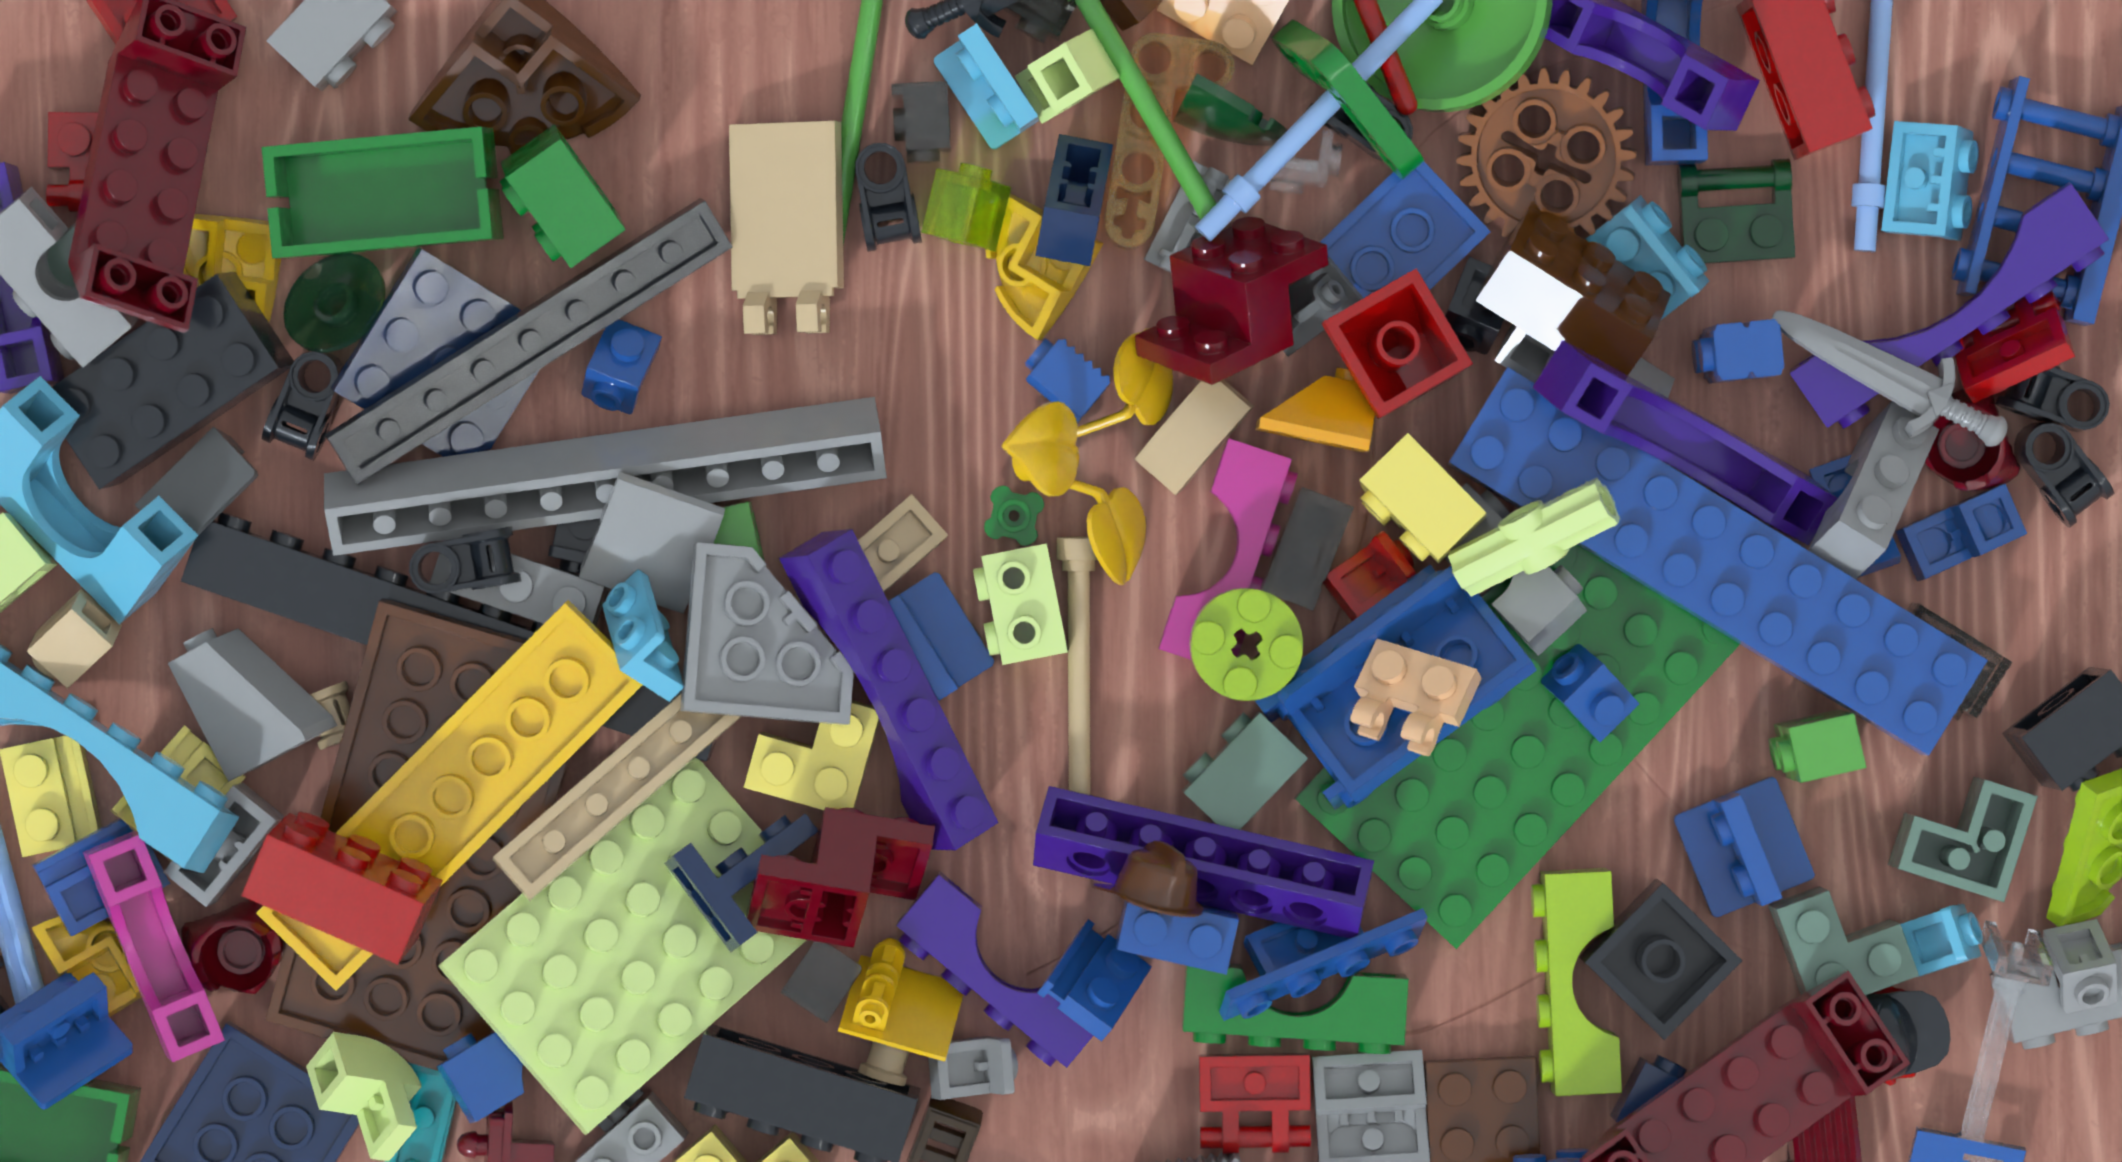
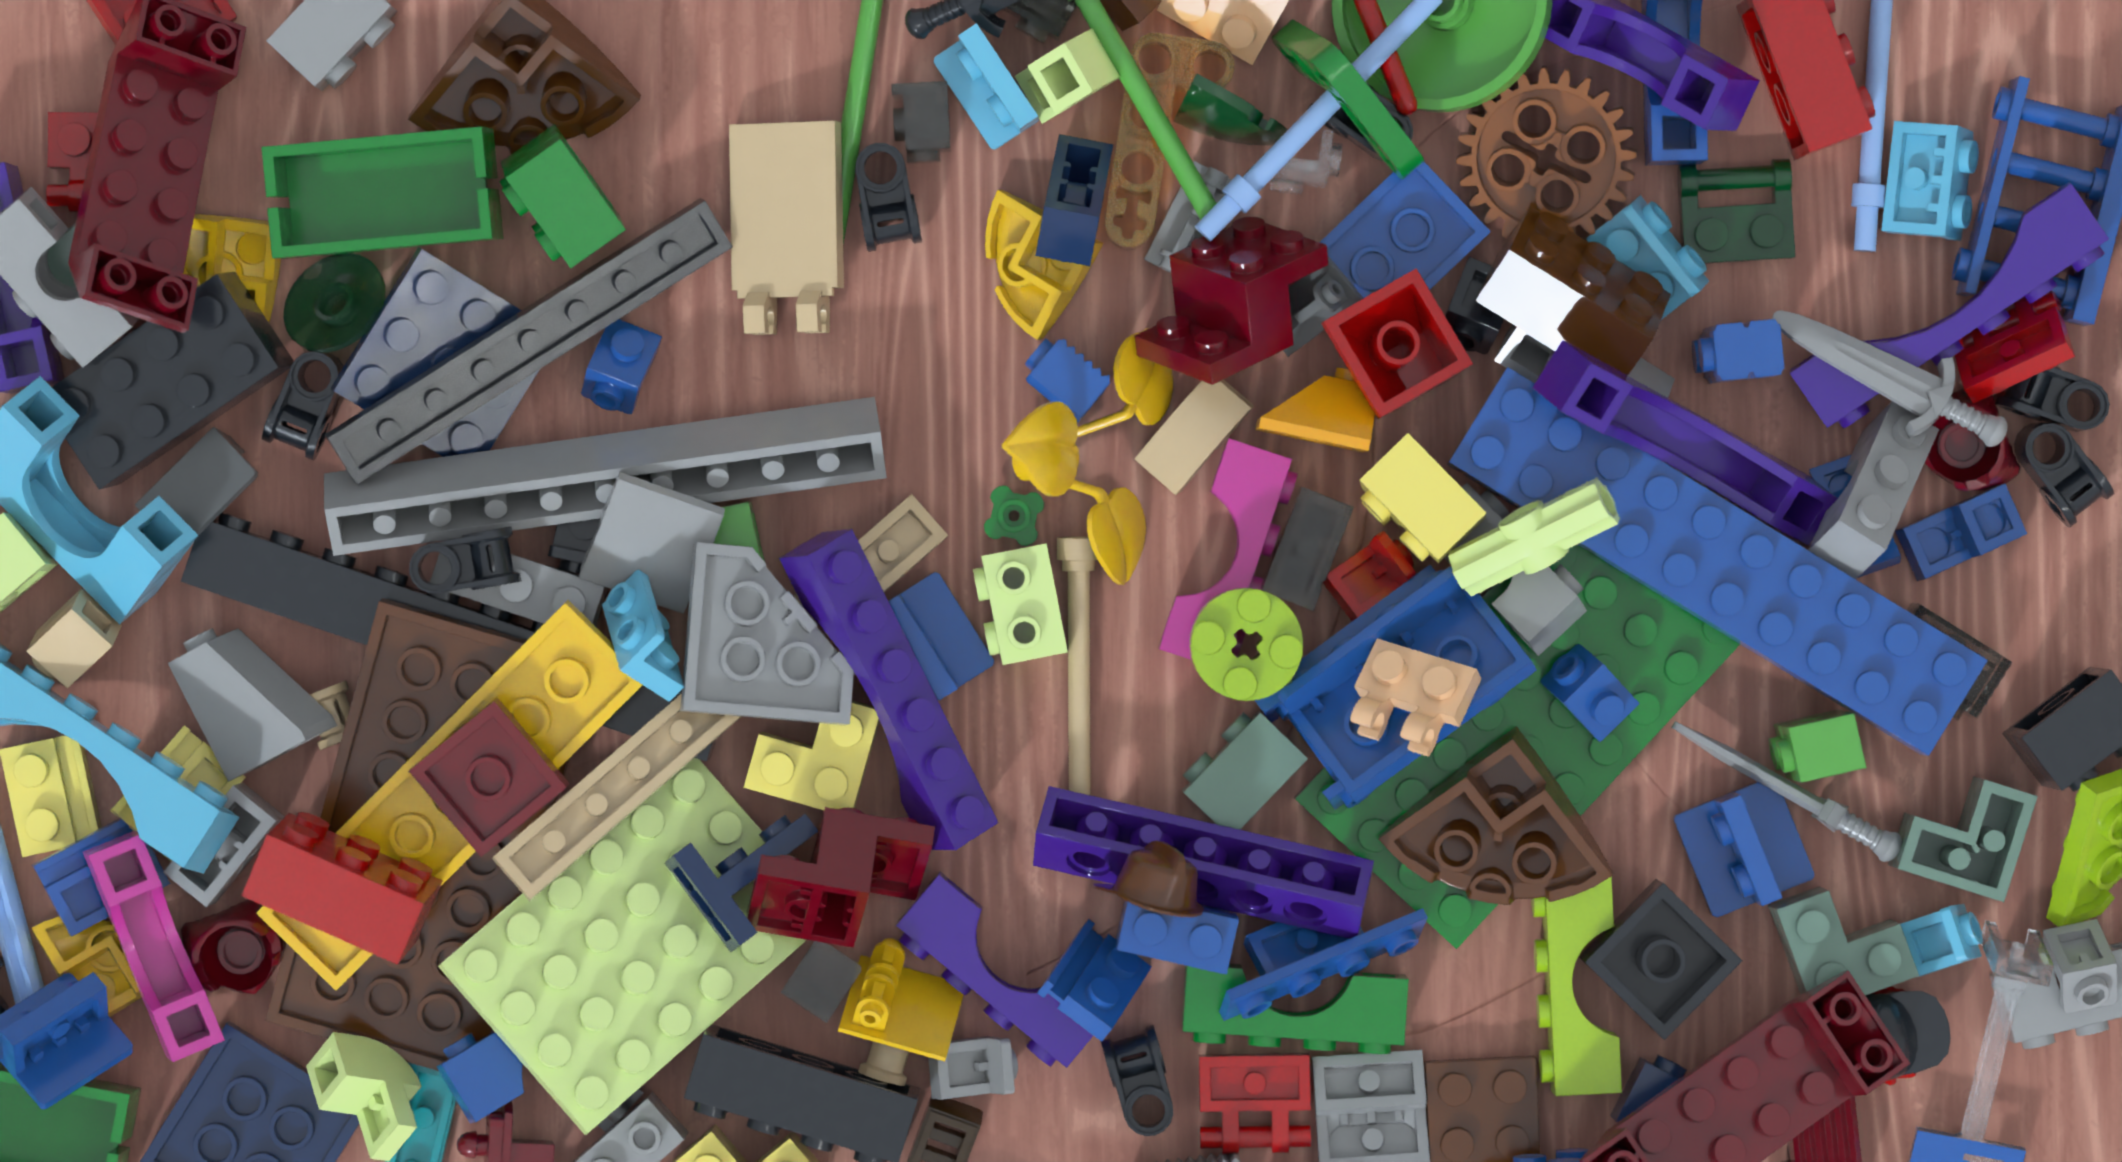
(489, 777): none -> dark red plate
(966, 207): clear neon green brick -> none
(1139, 1077): none -> black piece
(1500, 830): none -> reddish brown brick
(1828, 812): none -> light grey sword

